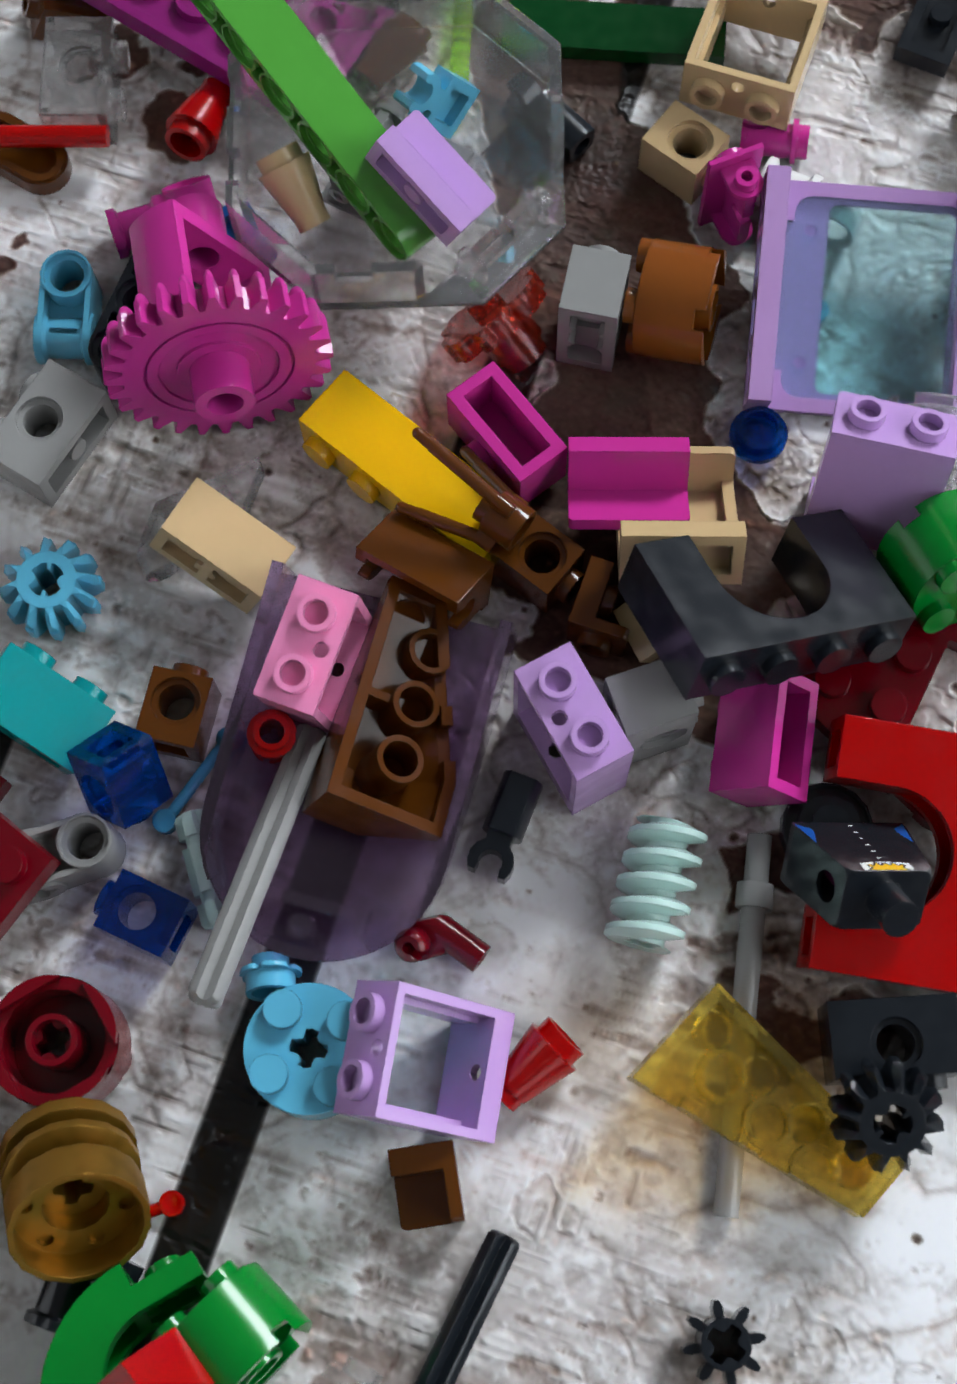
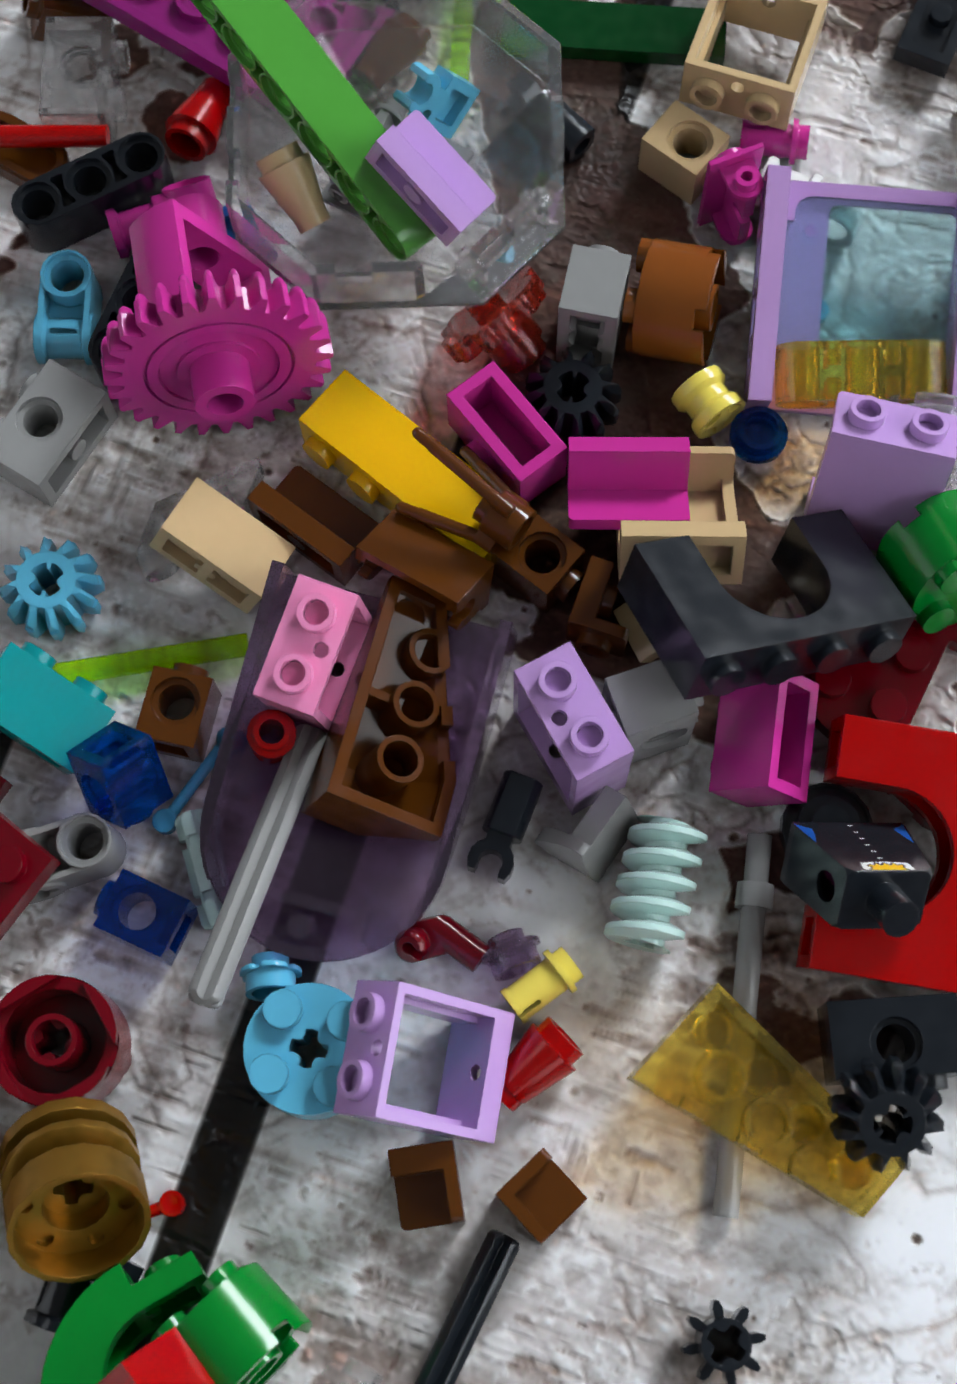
(65, 191): none -> black beam
(163, 656): none -> clear neon green bar
(314, 520): none -> reddish brown panel
(511, 954): none -> clear purple plate
(541, 1196): none -> reddish brown panel
(542, 984): none -> light yellow pin
(579, 380): none -> black gear
(596, 837): none -> light grey tile
(708, 401): none -> light yellow wheel
(816, 371): none -> clear yellow beam

